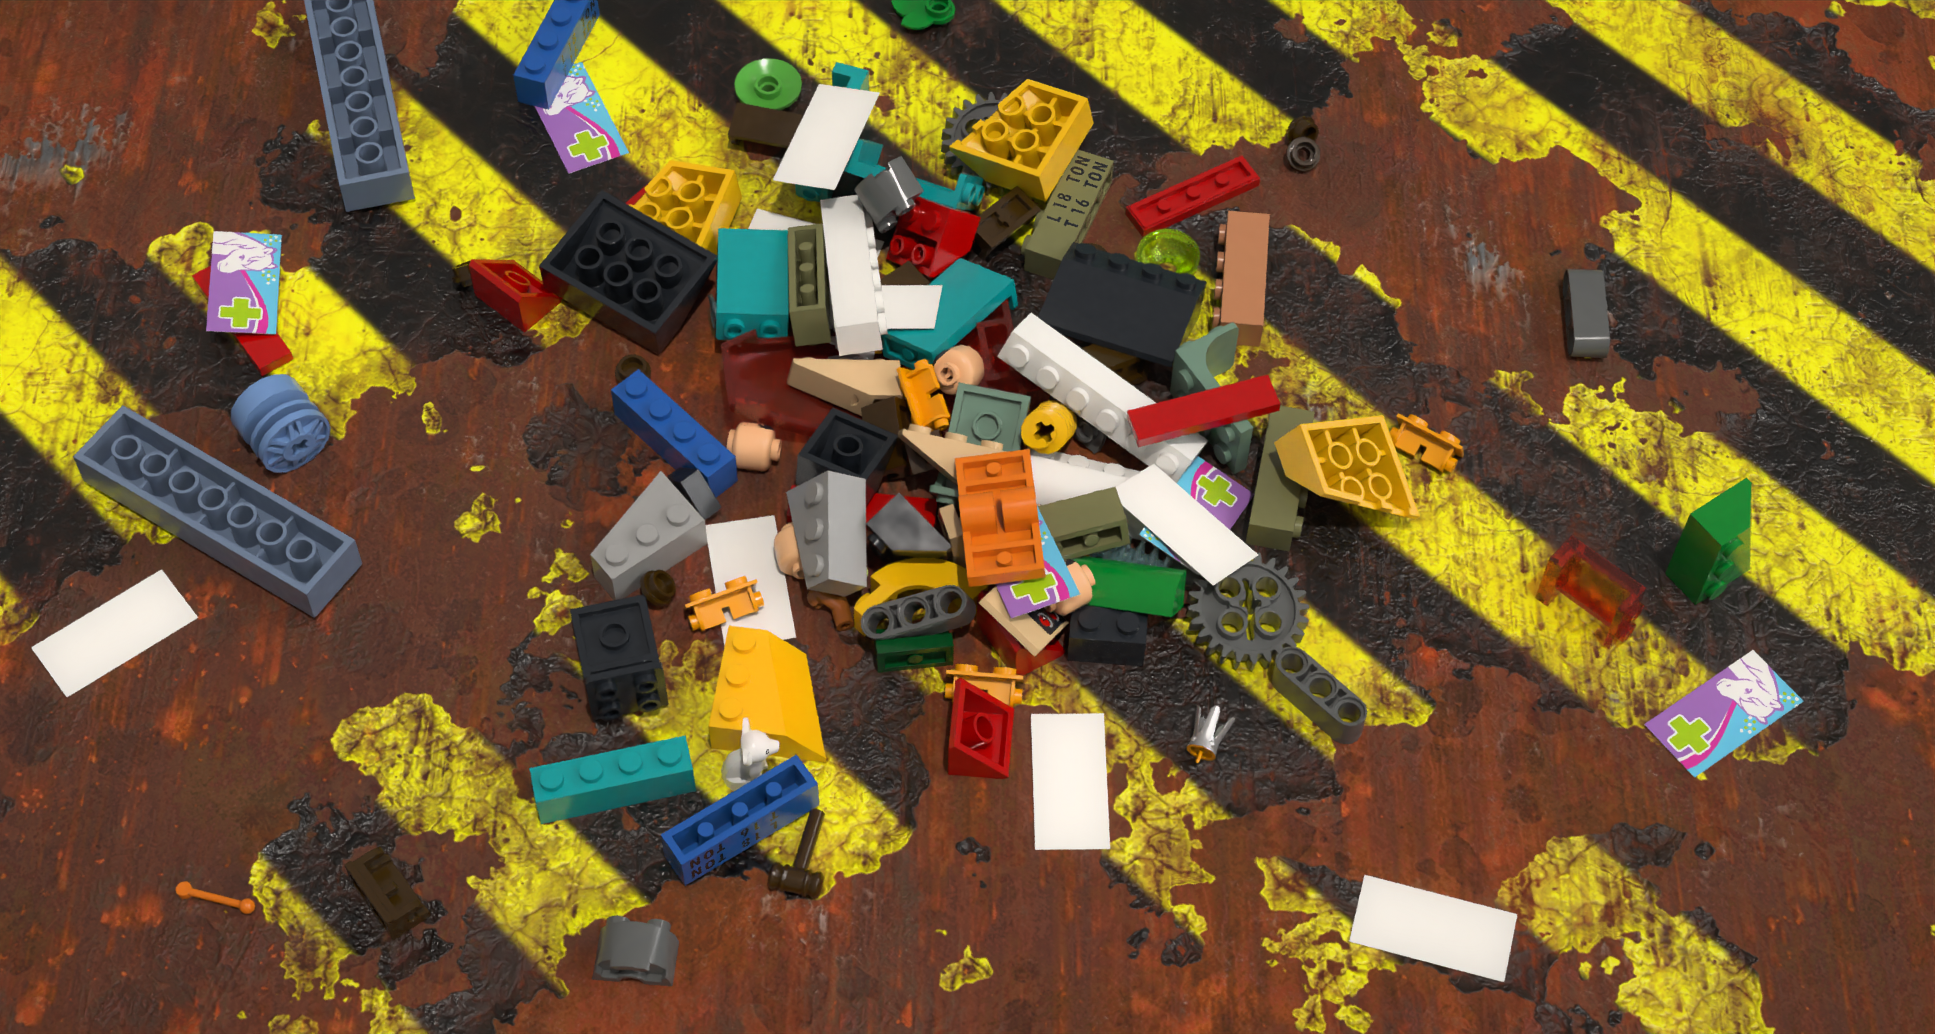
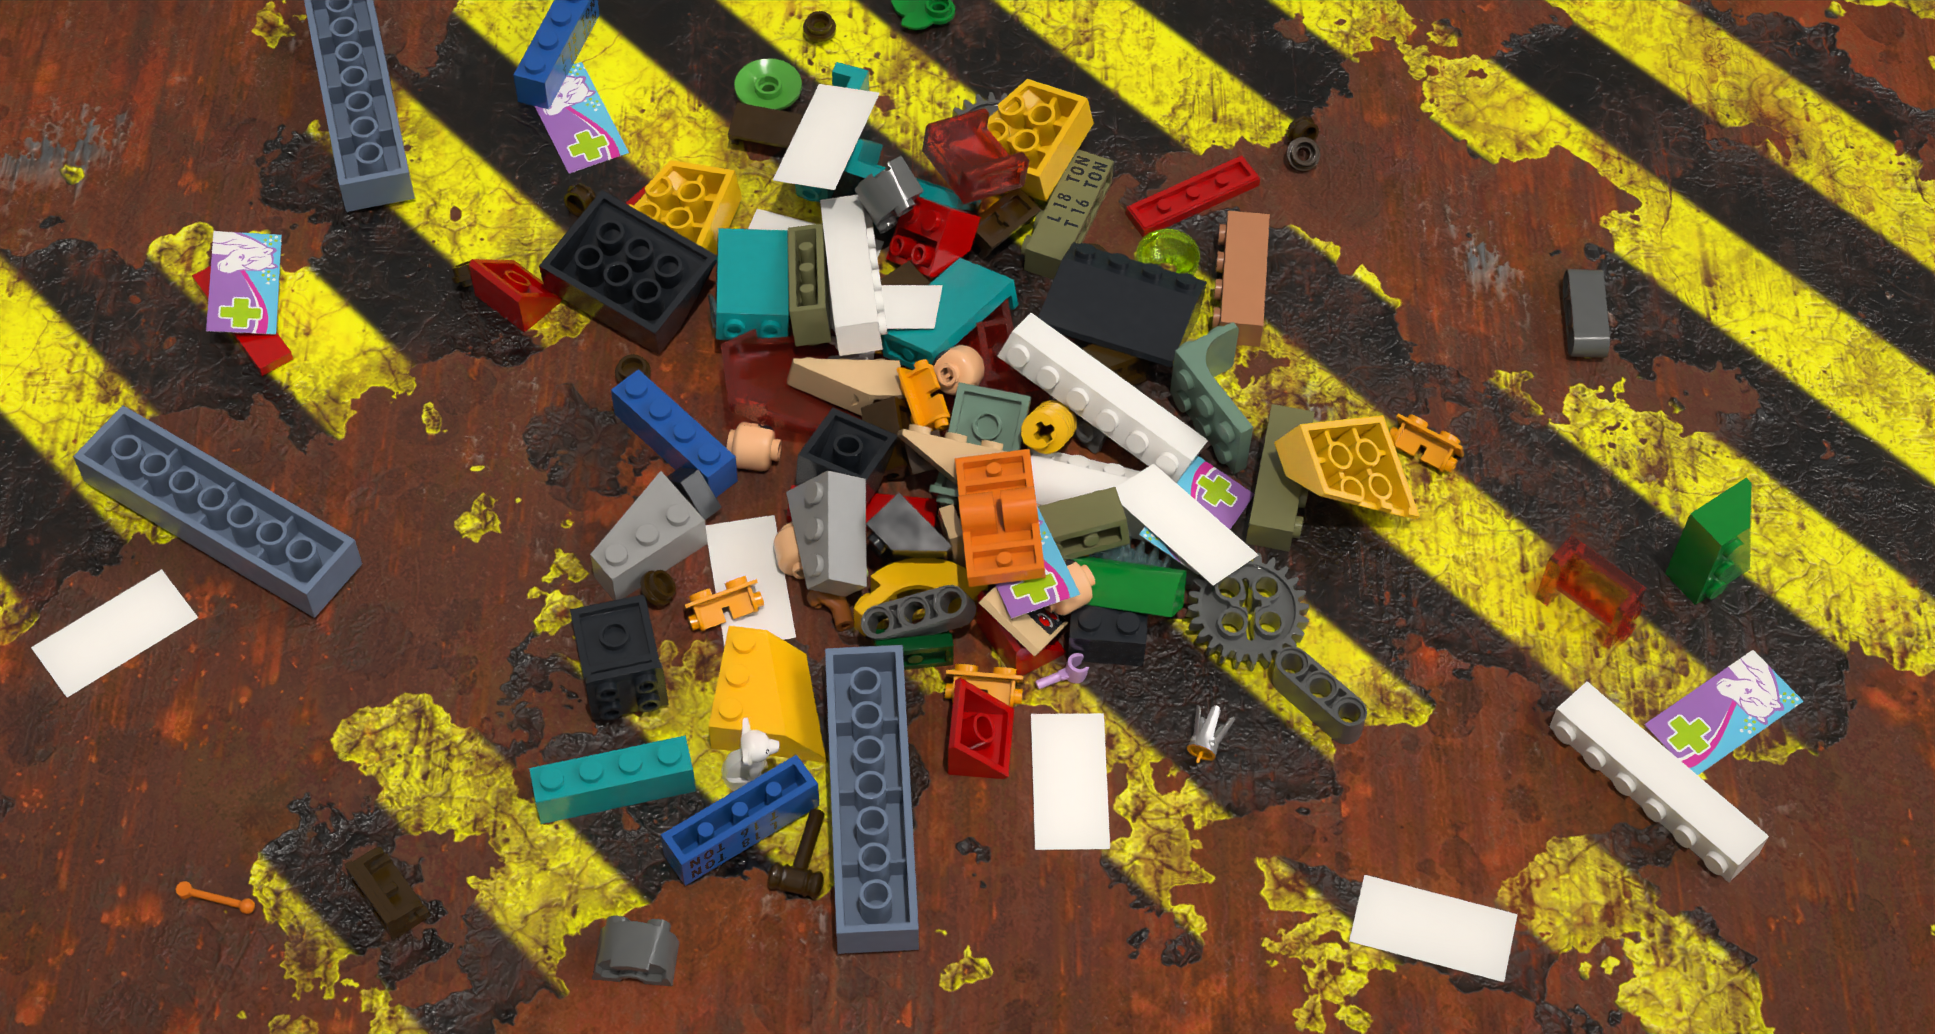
(280, 423): medium blue wheel -> none
(578, 198): none -> dark brown plate
(819, 27): none -> dark brown plate
(871, 800): none -> sand blue brick
(972, 157): none -> clear red panel
(1068, 673): none -> lavender hand
(1203, 410): red tile -> none
(1658, 782): none -> white brick

